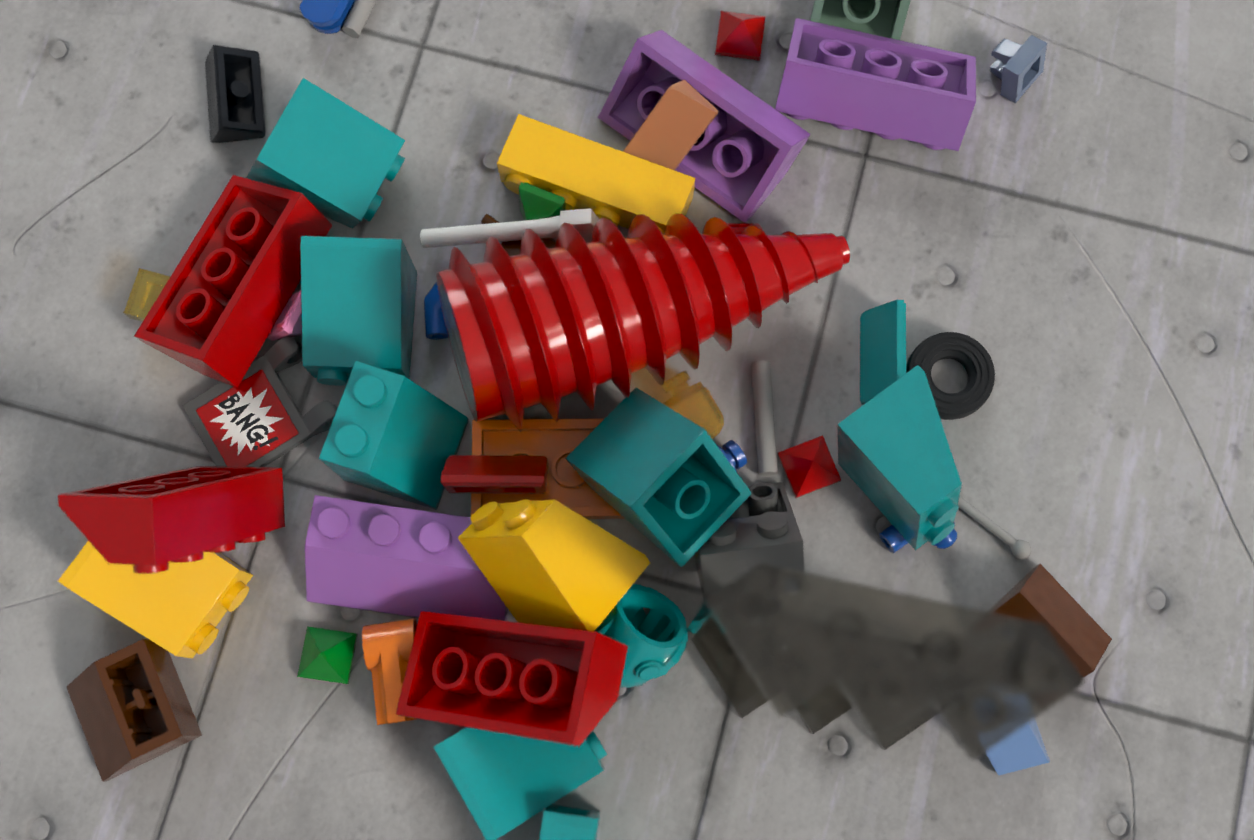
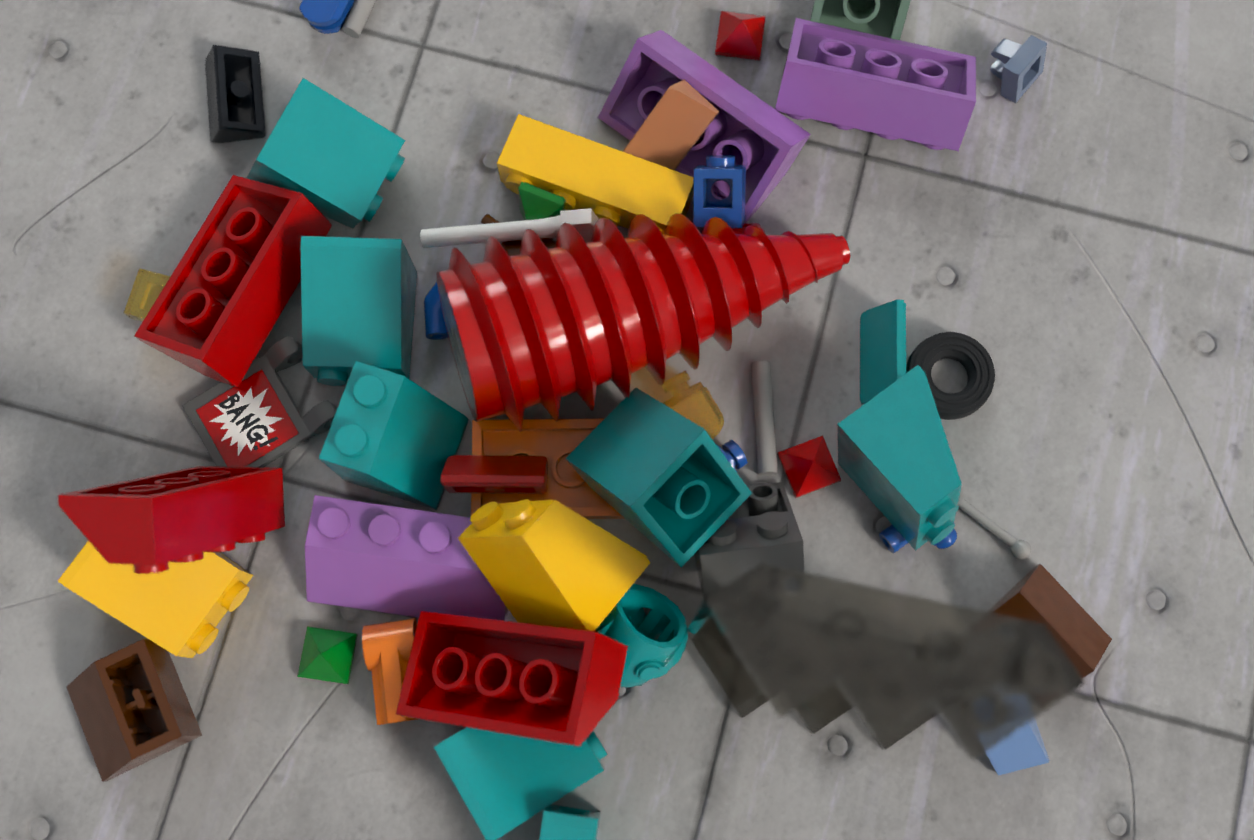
(289, 321): bright pink slope -> none
(707, 203): none -> blue brick

